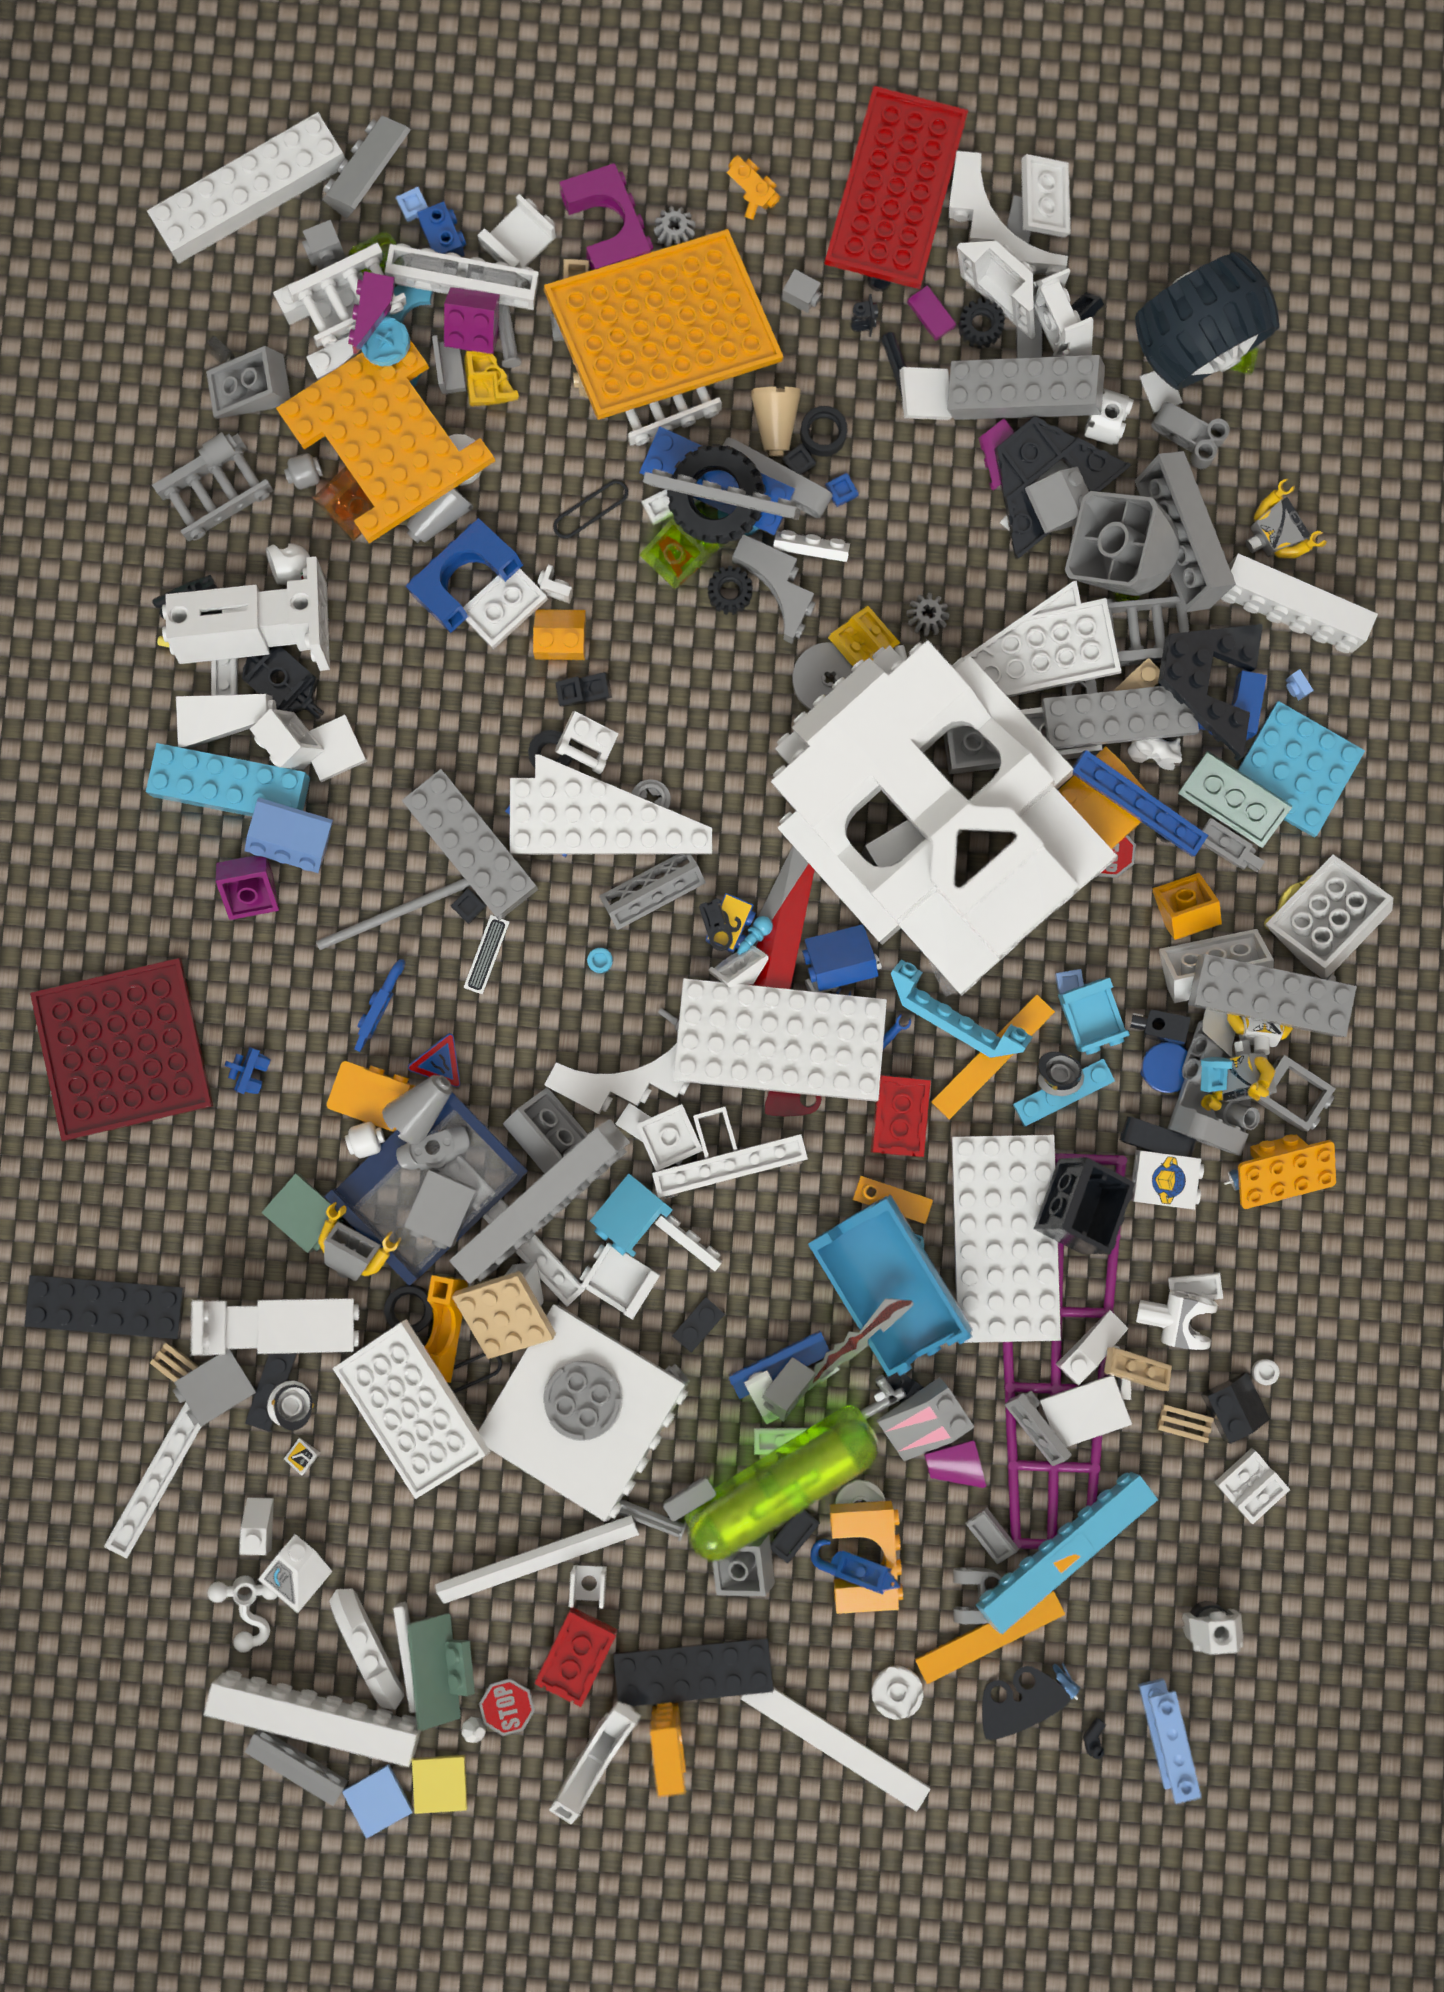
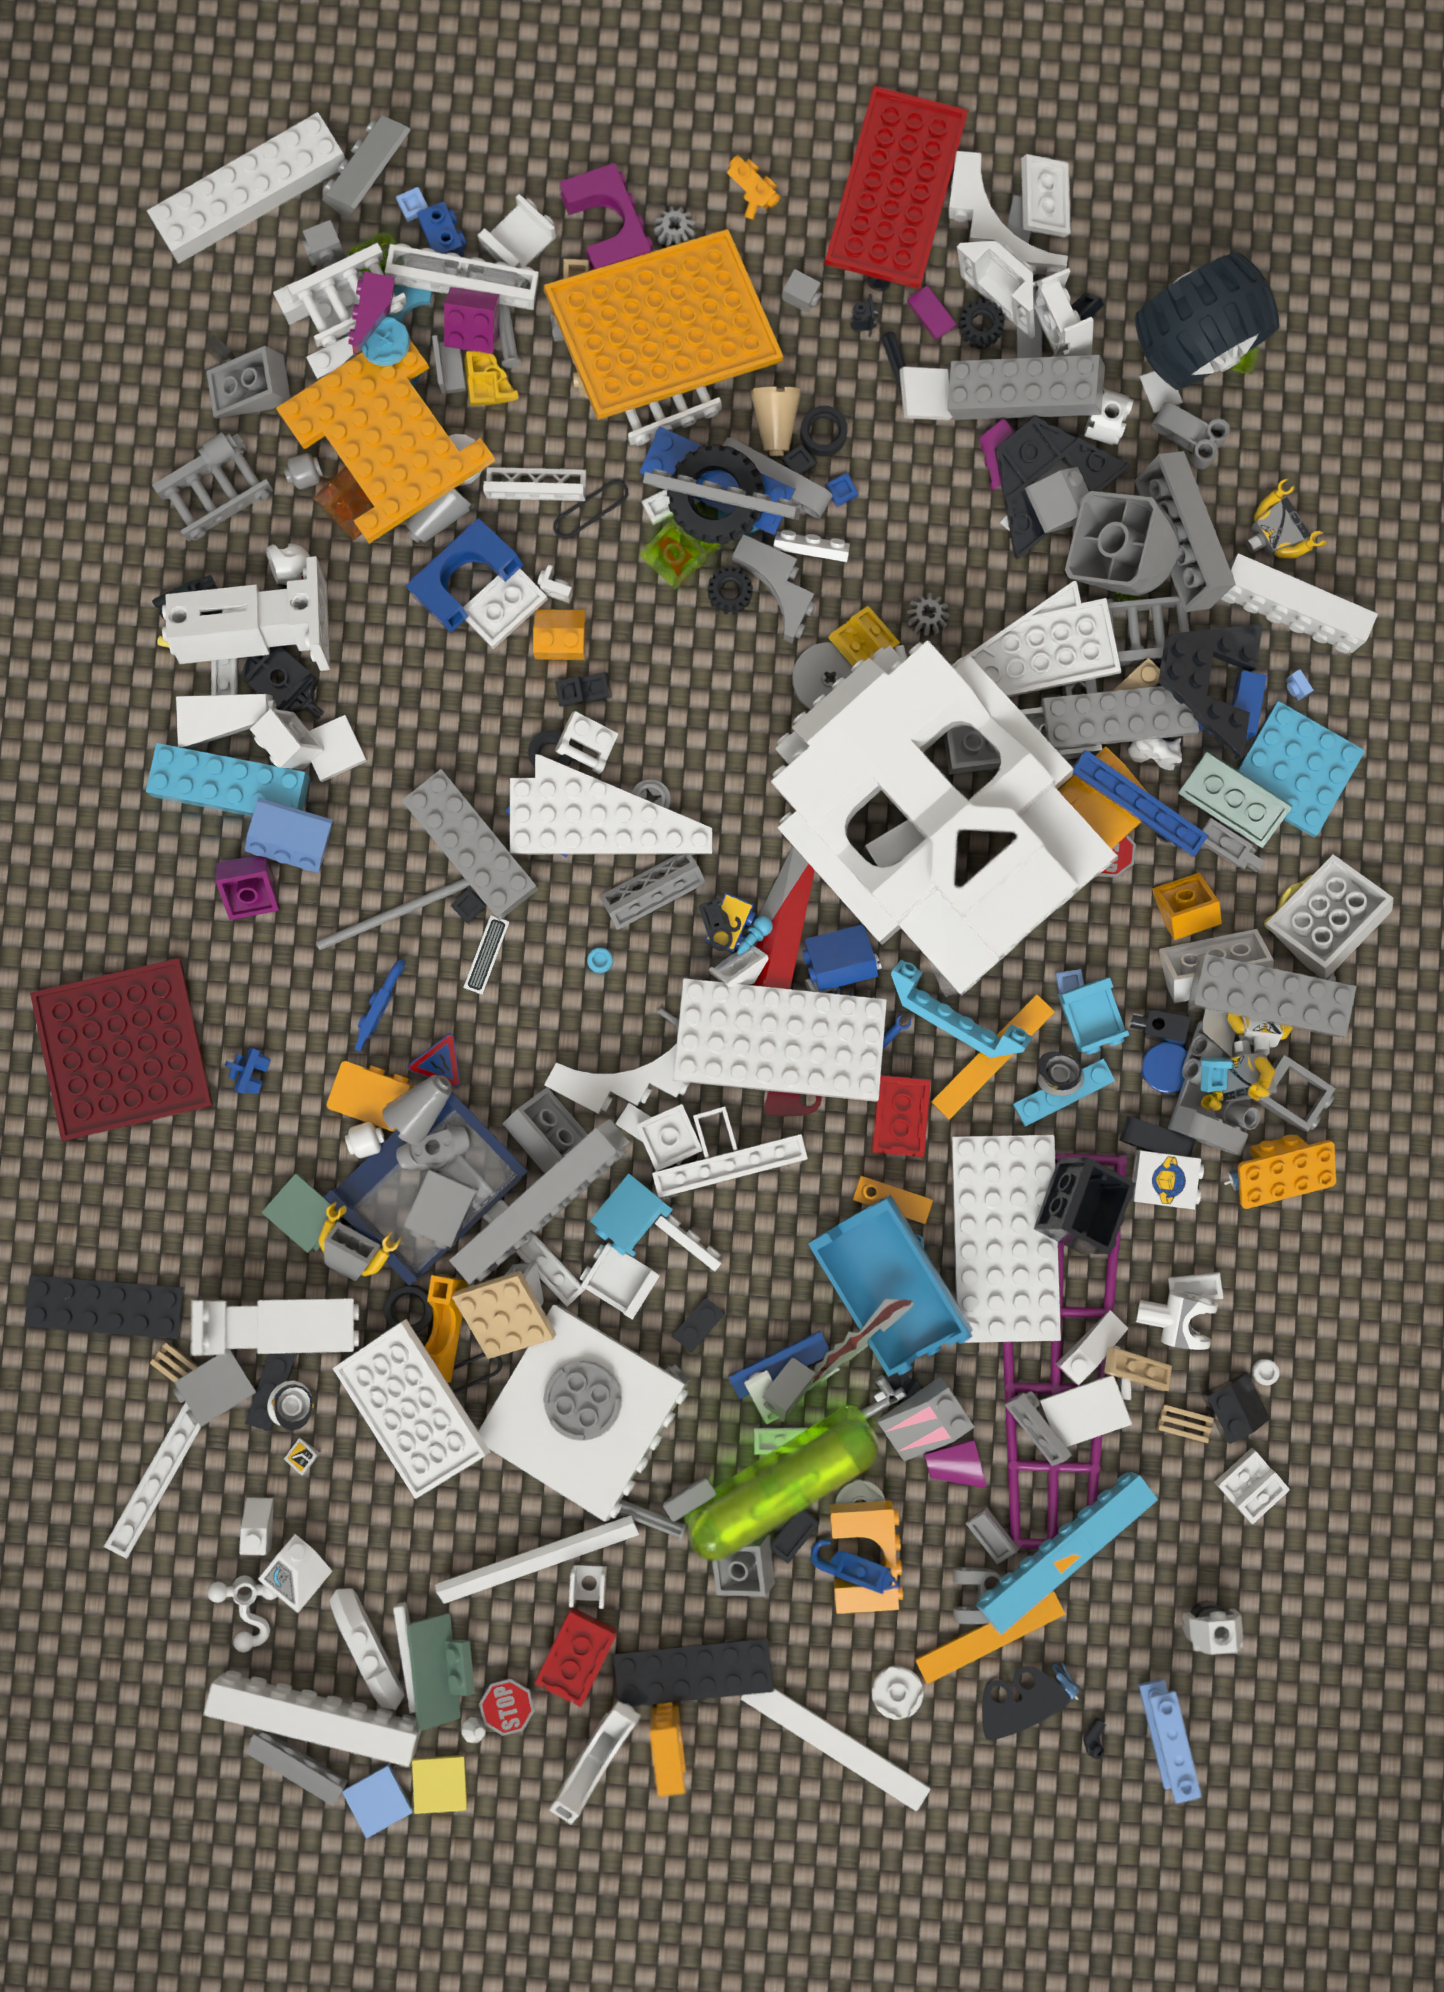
(535, 490): none -> white fence

